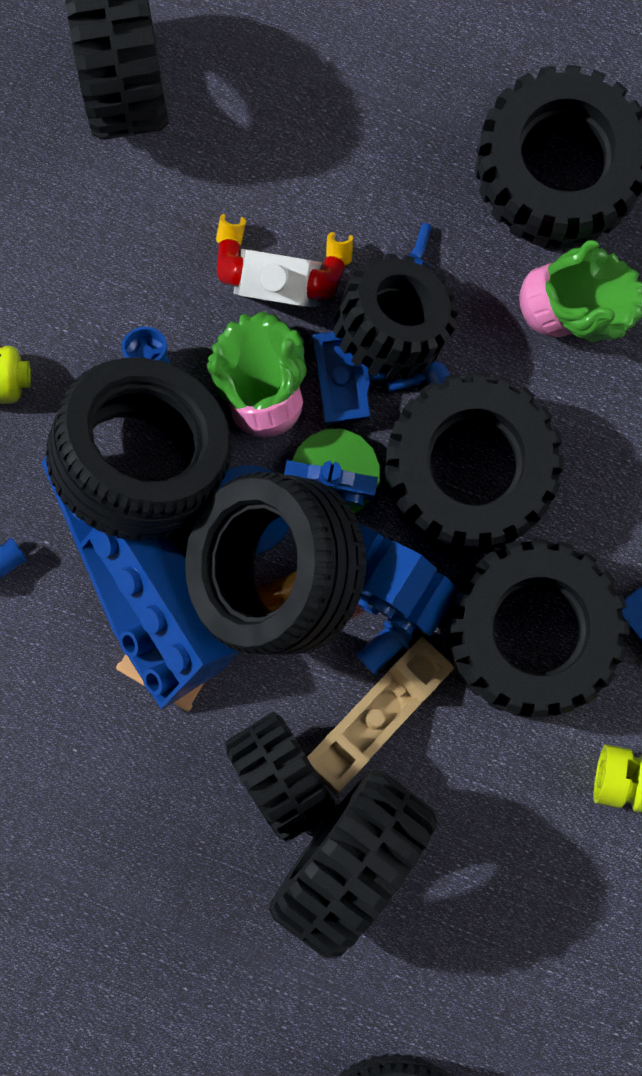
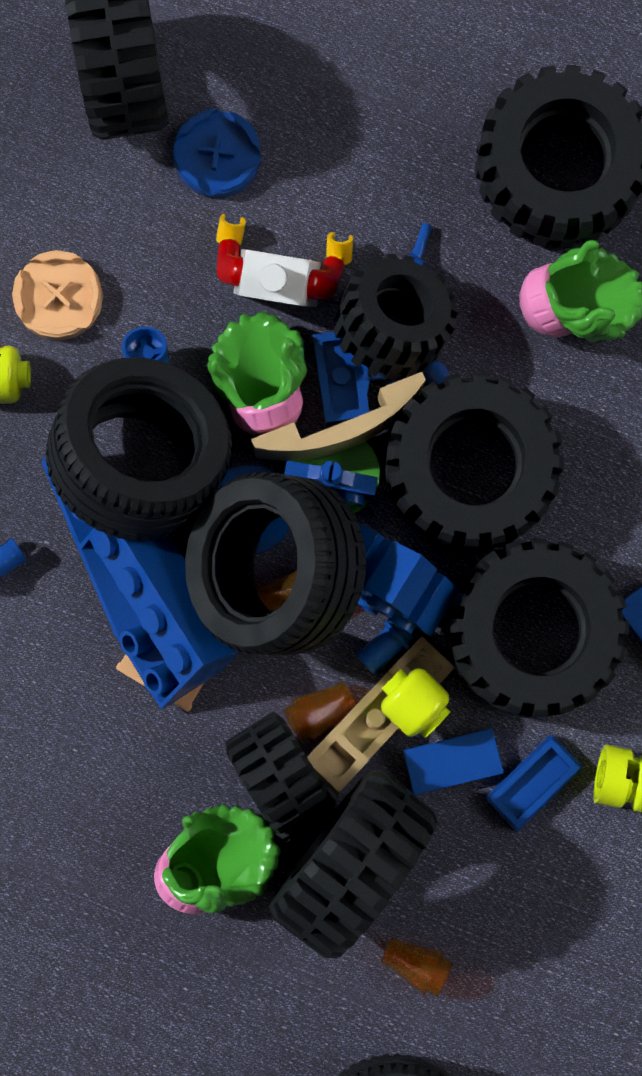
(57, 295): none -> light nougat tile
(216, 153): none -> blue tile
(217, 861): none -> bright green hair
(287, 444): none -> tan slope
(318, 710): none -> clear orange cone
(415, 702): none -> neon yellow head
(419, 966): none -> clear orange cone
(452, 761): none -> blue tile
(533, 783): none -> blue tile

